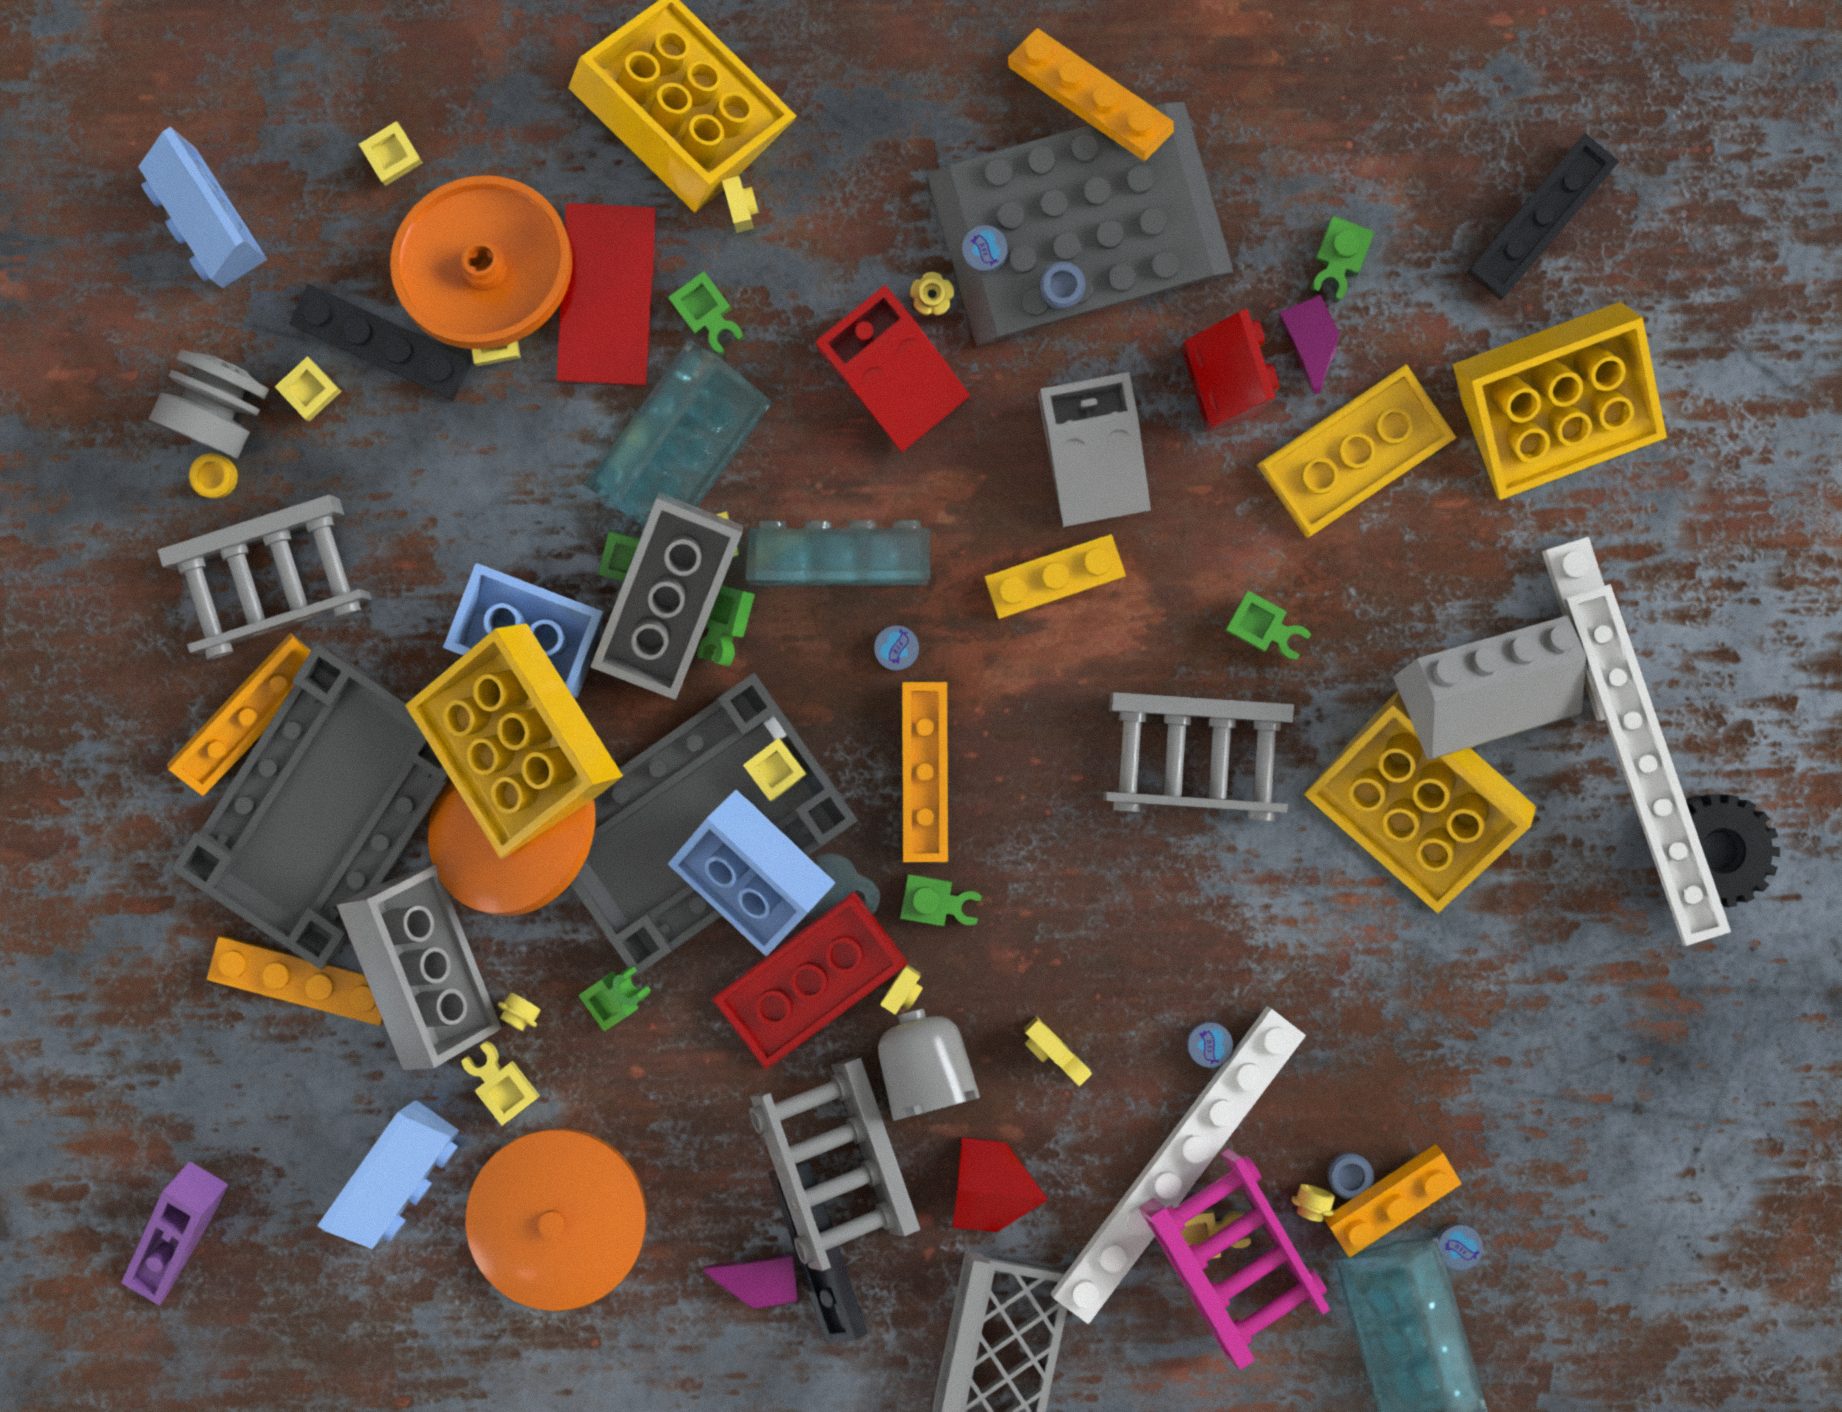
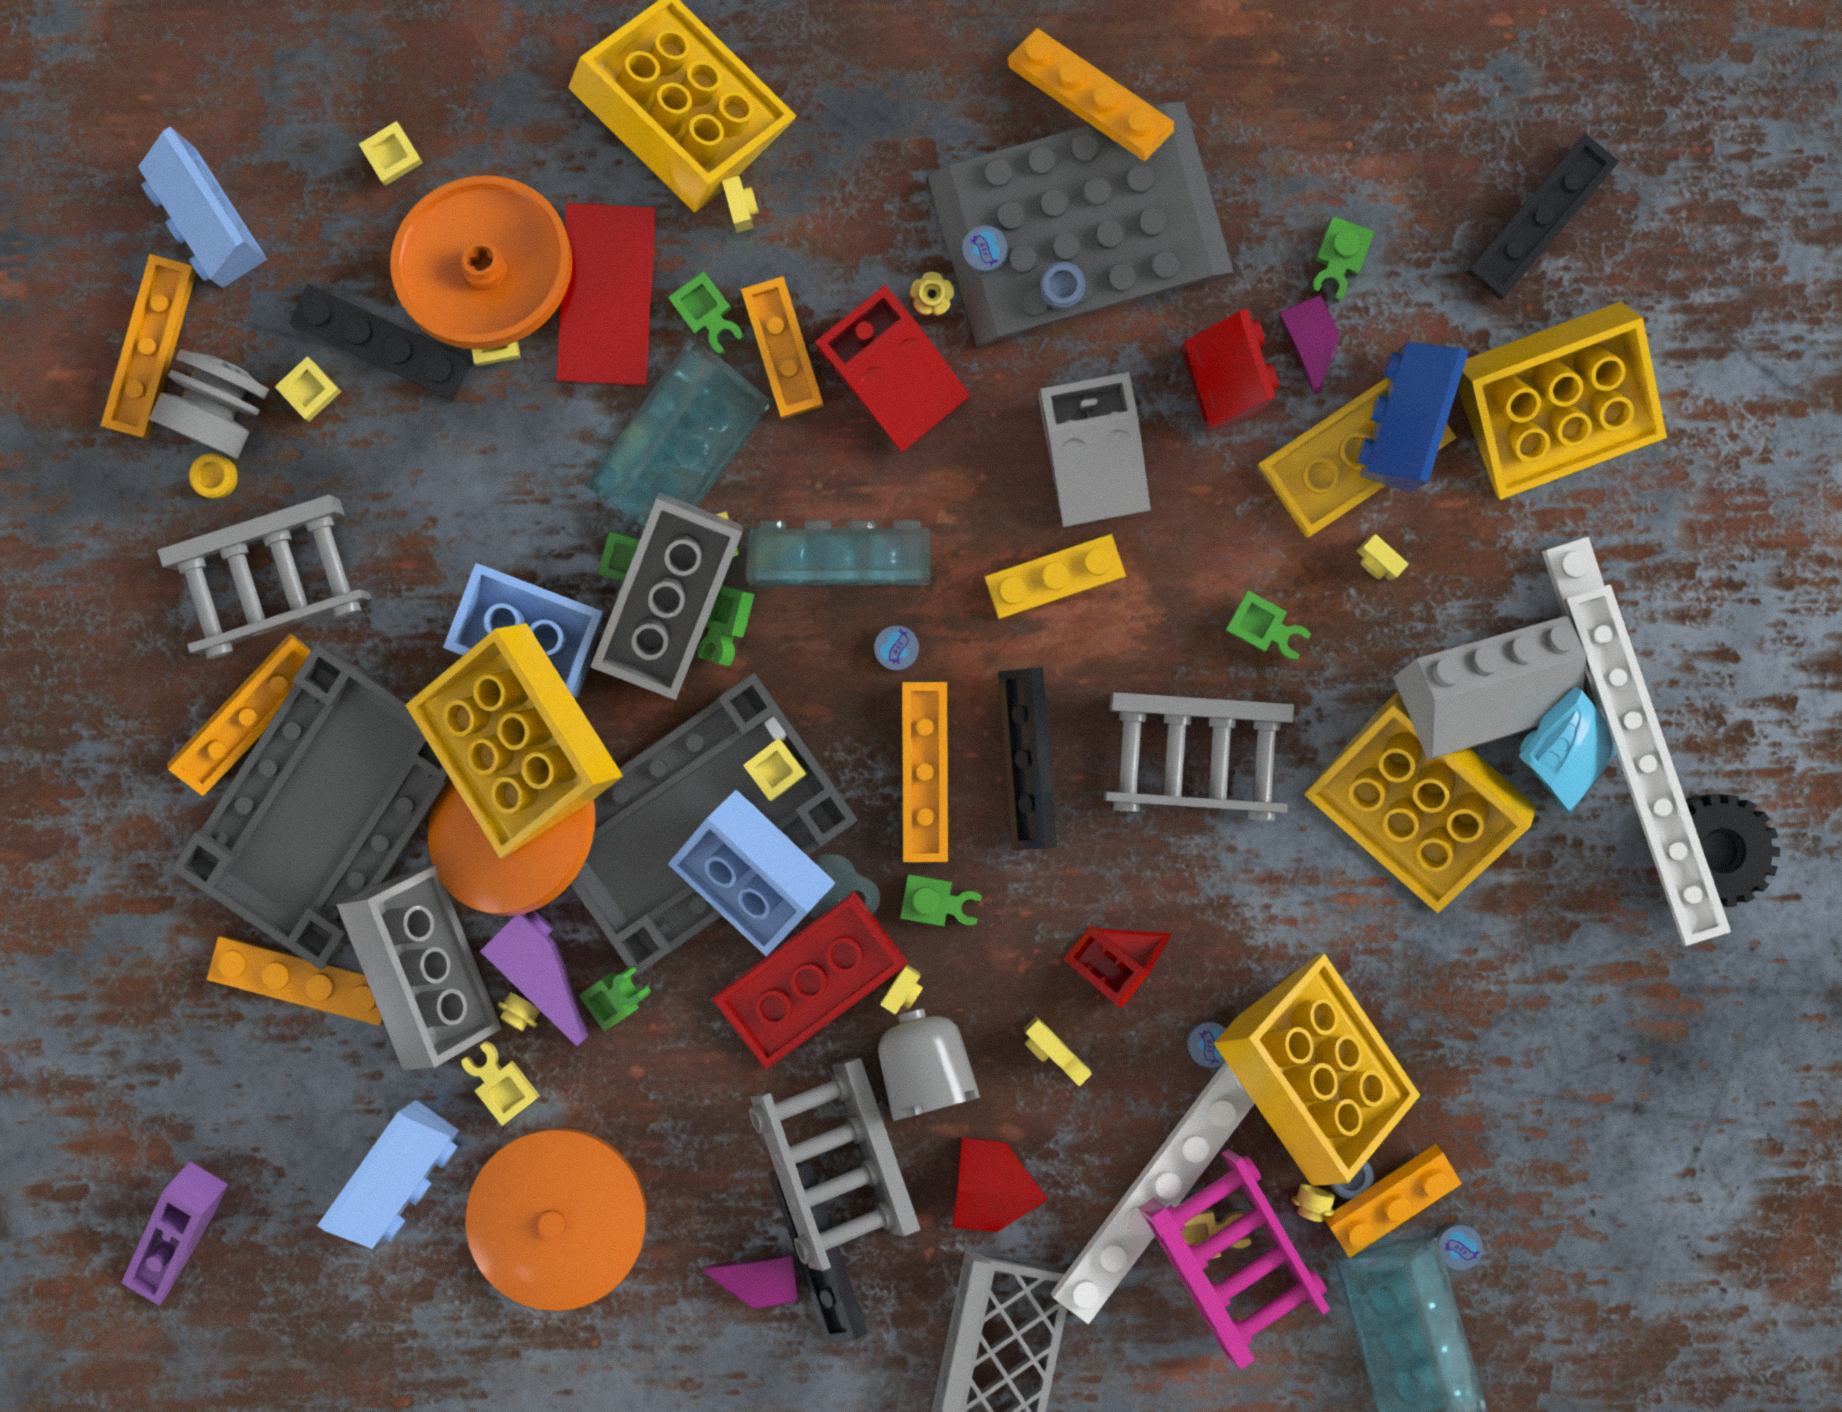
(149, 346): none -> light orange plate
(535, 966): none -> medium lavender slope
(782, 347): none -> light orange plate
(1027, 759): none -> black plate
(1116, 959): none -> red slope
(1318, 1072): none -> yellow slope
(1380, 558): none -> light yellow plate
(1411, 415): none -> blue slope
(1569, 749): none -> medium azure slope

